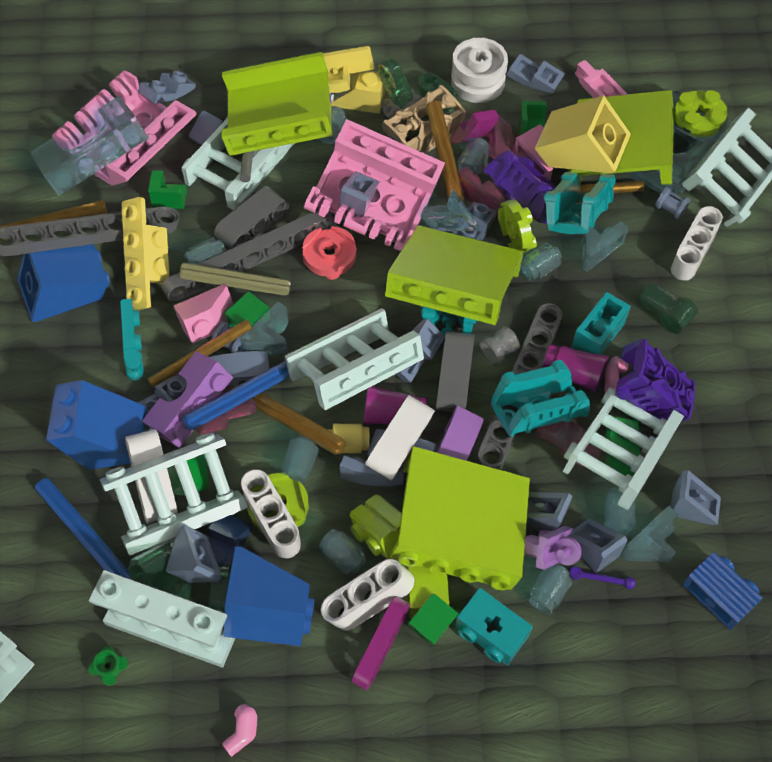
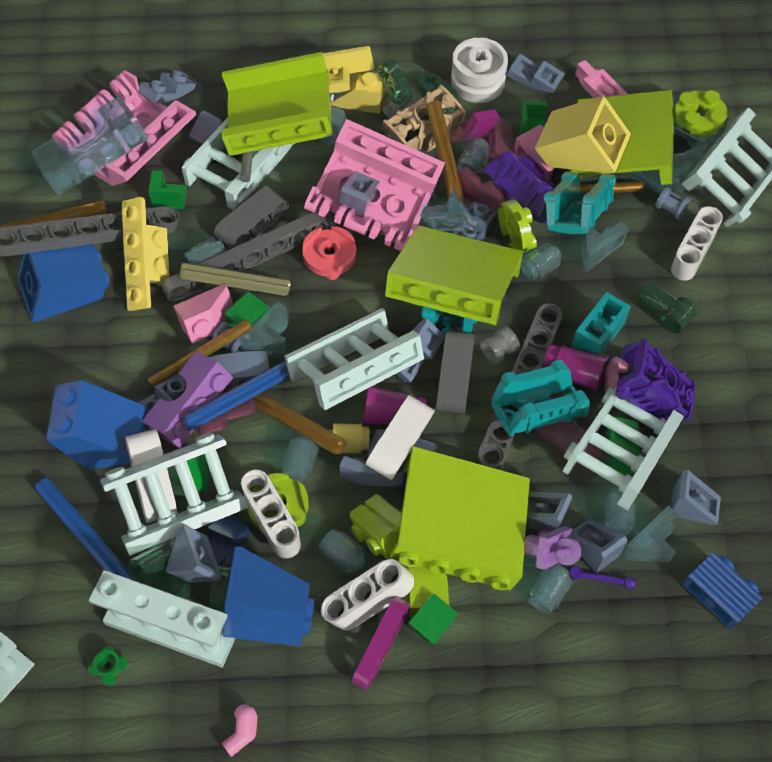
(131, 341): teal hinge -> none
(460, 434): medium lavender slope -> none
(483, 613): teal brick -> none

